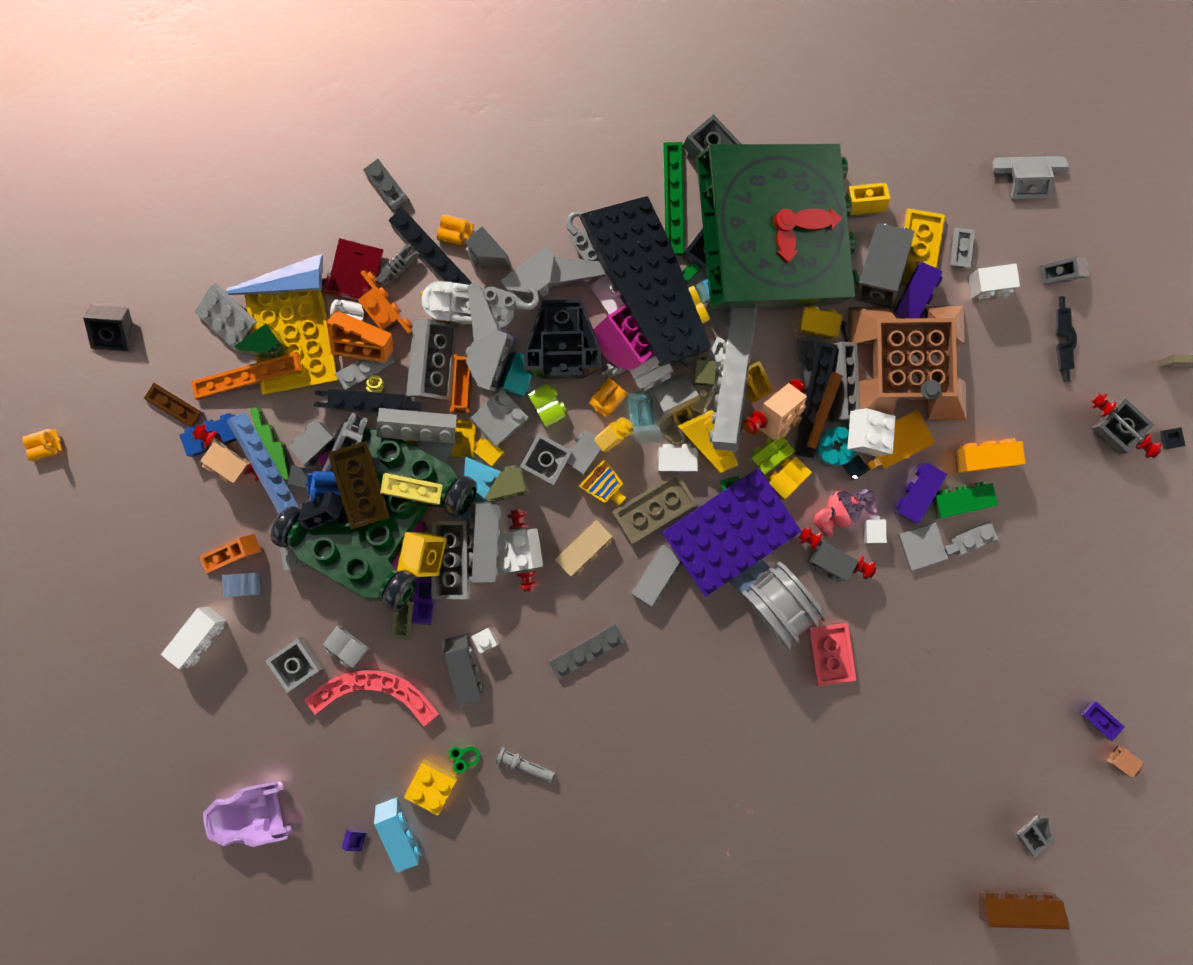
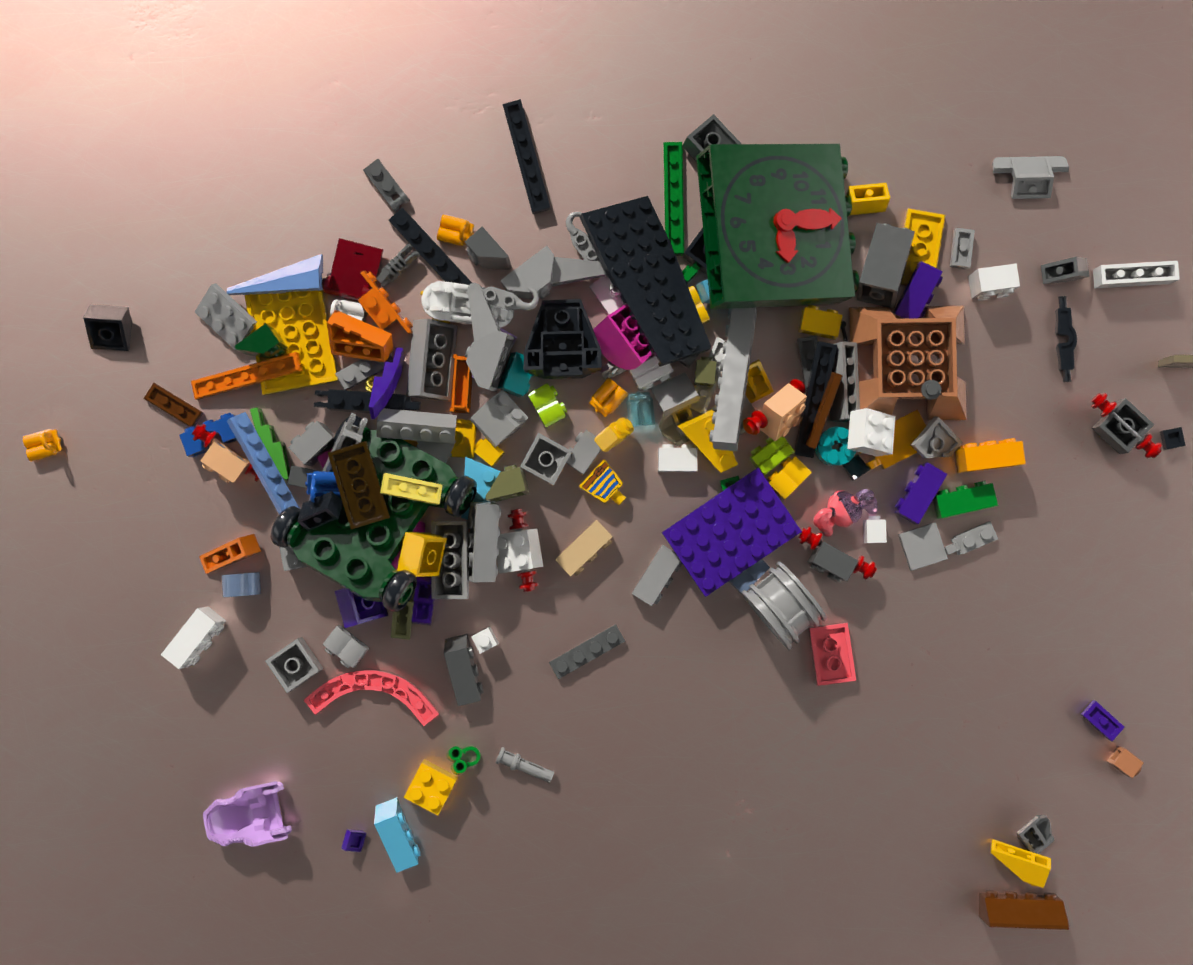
(356, 610): none -> dark purple slope
(385, 386): none -> dark purple slope
(526, 156): none -> black plate
(654, 507): dark tan plate -> none
(936, 440): none -> light grey plate
(1025, 864): none -> yellow slope
(1136, 274): none -> white brick

